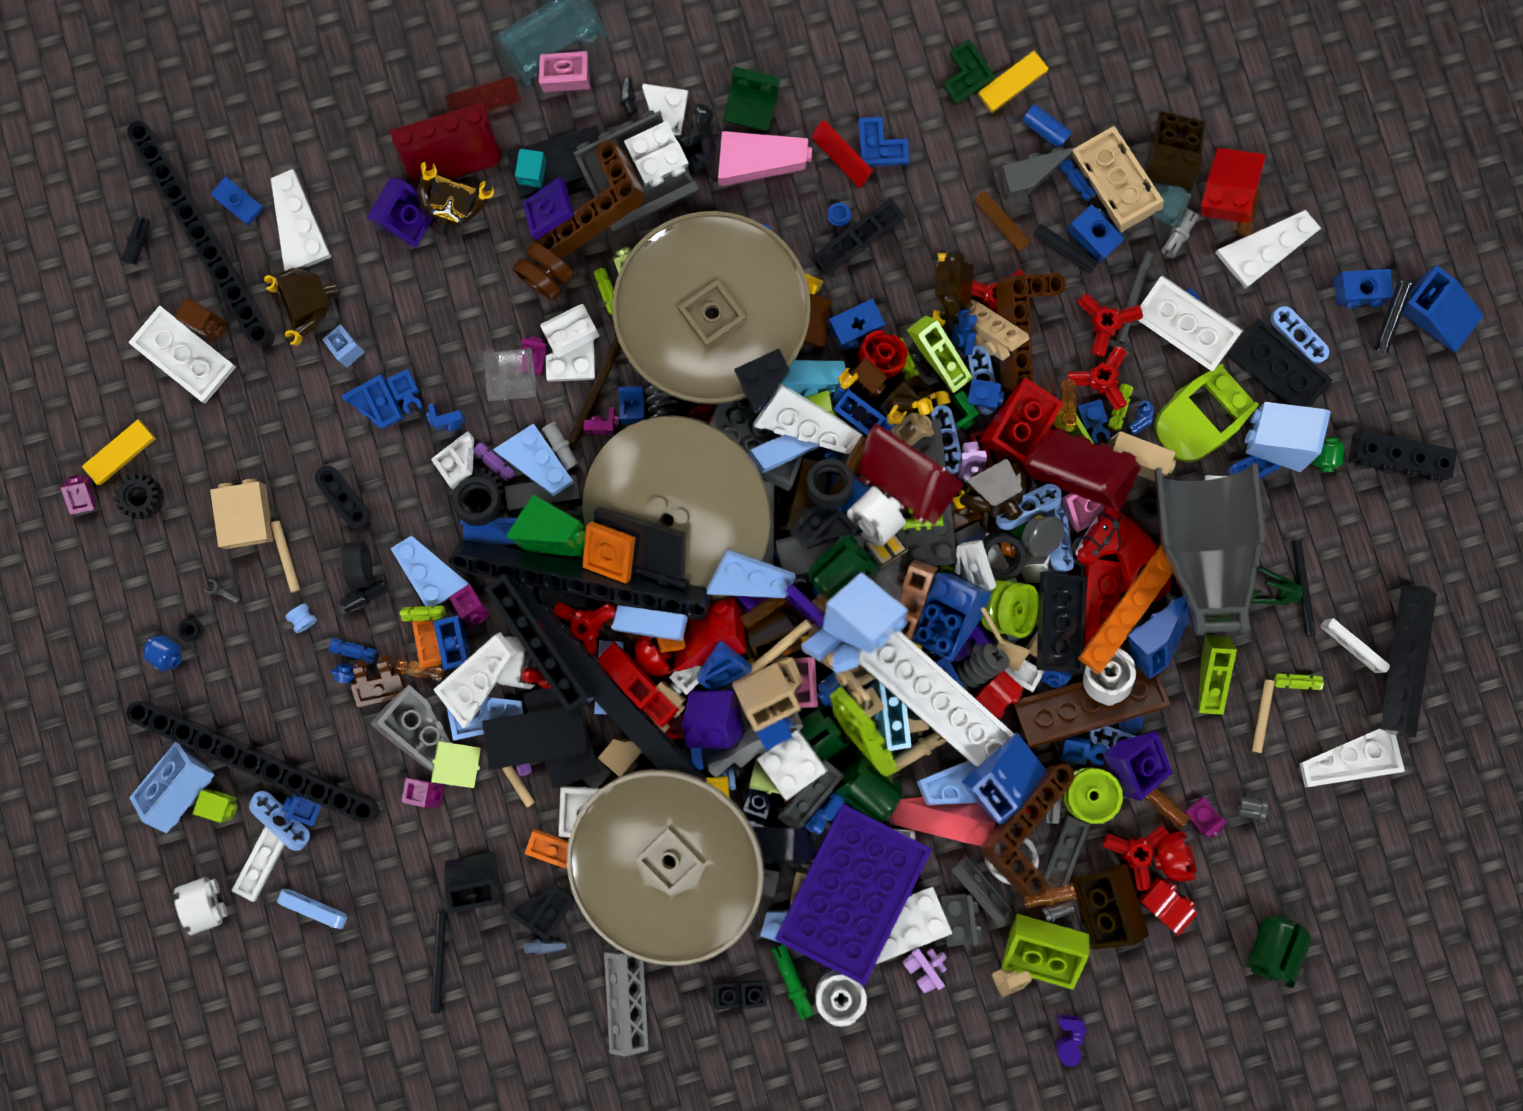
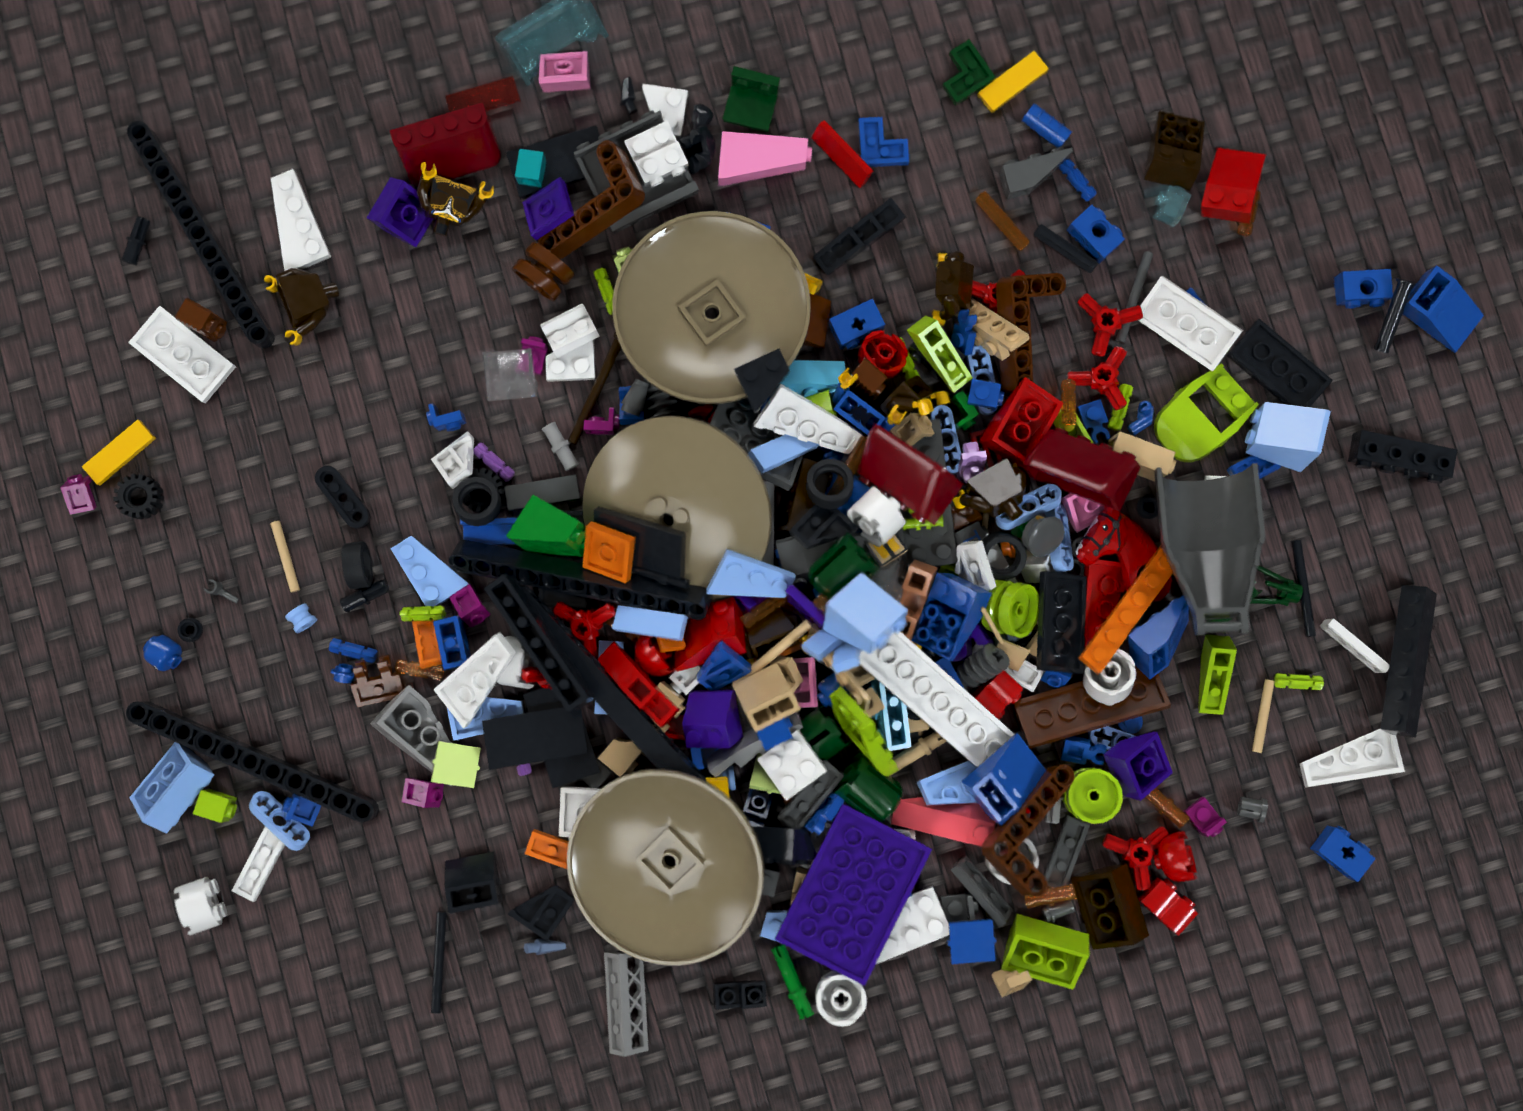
(236, 201): blue plate -> none
(241, 514): tan brick -> none
(312, 908): light blue beam -> none
(343, 346): light blue slope -> none
(376, 402): blue wing -> none
(404, 388): blue plate -> none
(518, 786): tan bar -> none
(535, 459): light blue wing -> none
(635, 398): none -> dark grey cone
(839, 214): blue plate -> none
(930, 979): lavender hips -> none
(971, 941): none -> blue piece
(1067, 1047): dark purple leg -> none
(1117, 179): tan piece -> none
(1179, 234): light grey pin -> none
(1264, 249): white wing -> none
(1279, 950): dark green cylinder -> none
(1292, 318): light blue beam -> none
(1331, 455): green head -> none
(1357, 855): none -> blue brick

